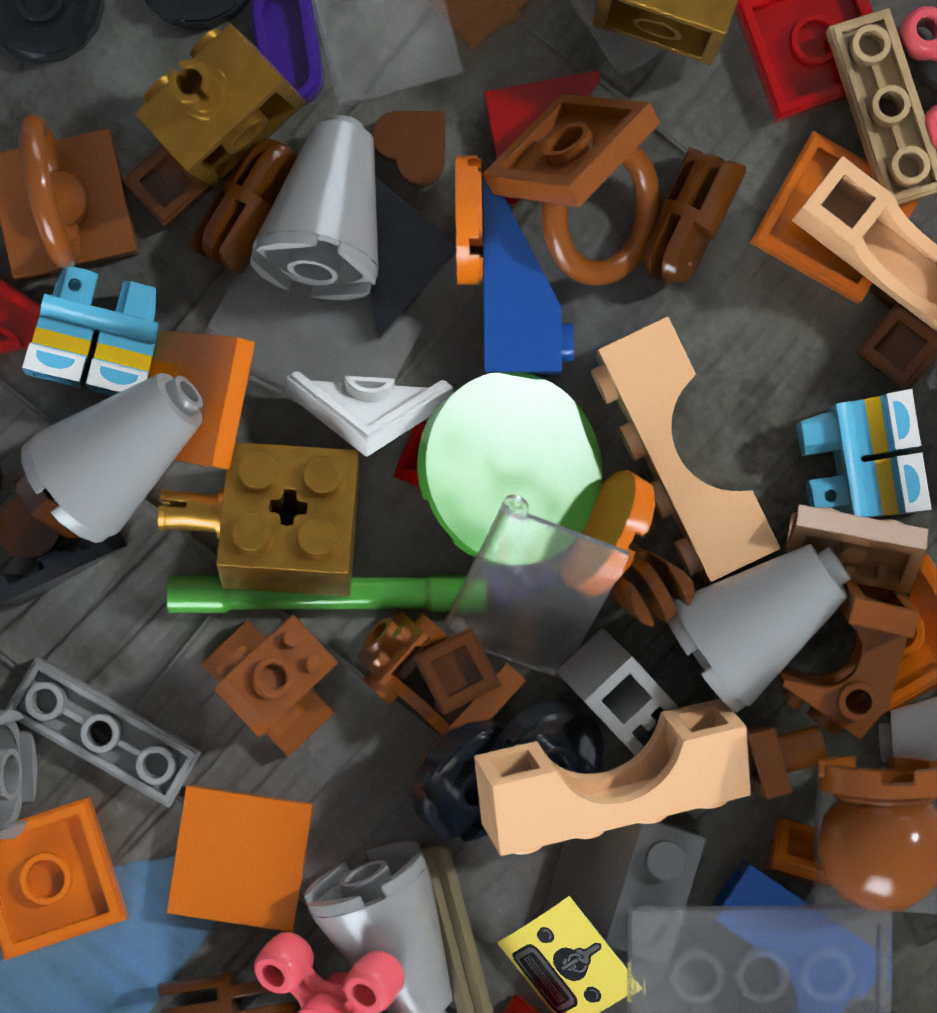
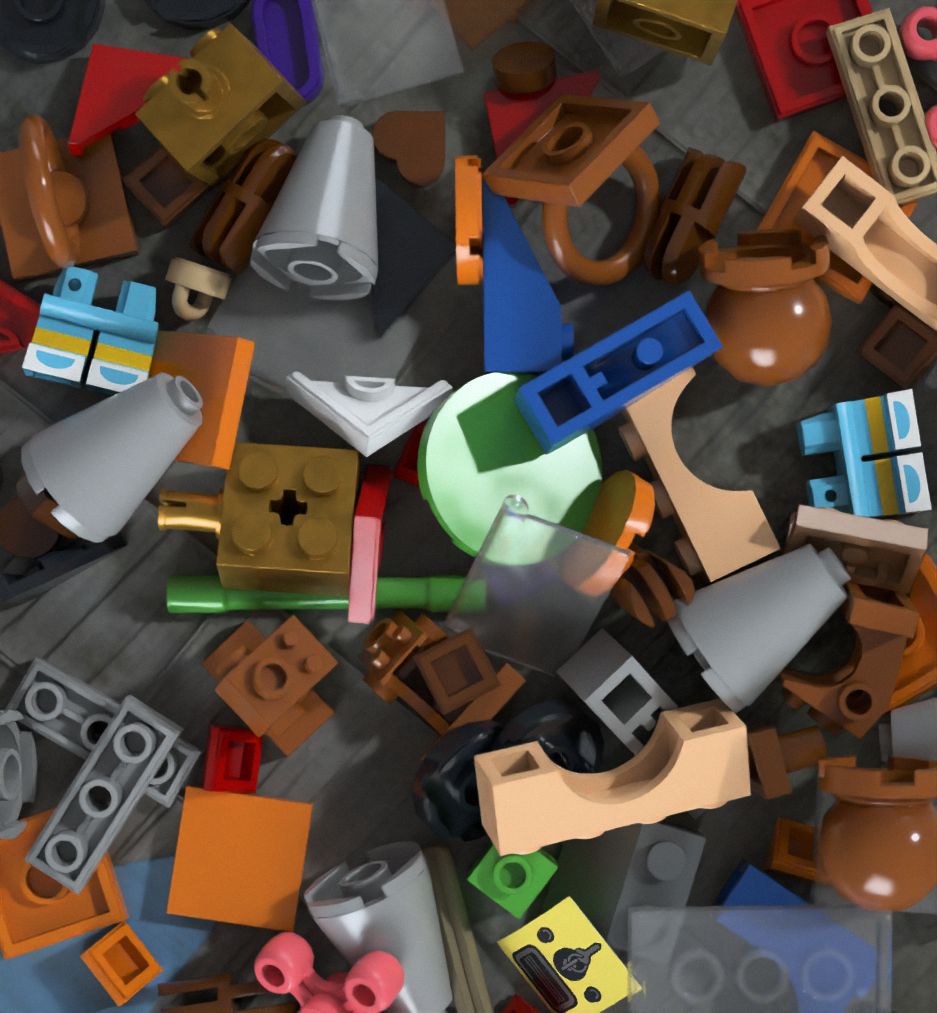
(114, 91): none -> red tile
(121, 963): none -> orange slope
(124, 765): none -> light grey tile
(194, 276): none -> tan tile
(231, 759): none -> red slope
(368, 543): none -> tile
(511, 878): none -> bright green brick
(524, 67): none -> reddish brown tile
(616, 372): none -> blue slope
(767, 304): none -> dark orange tile

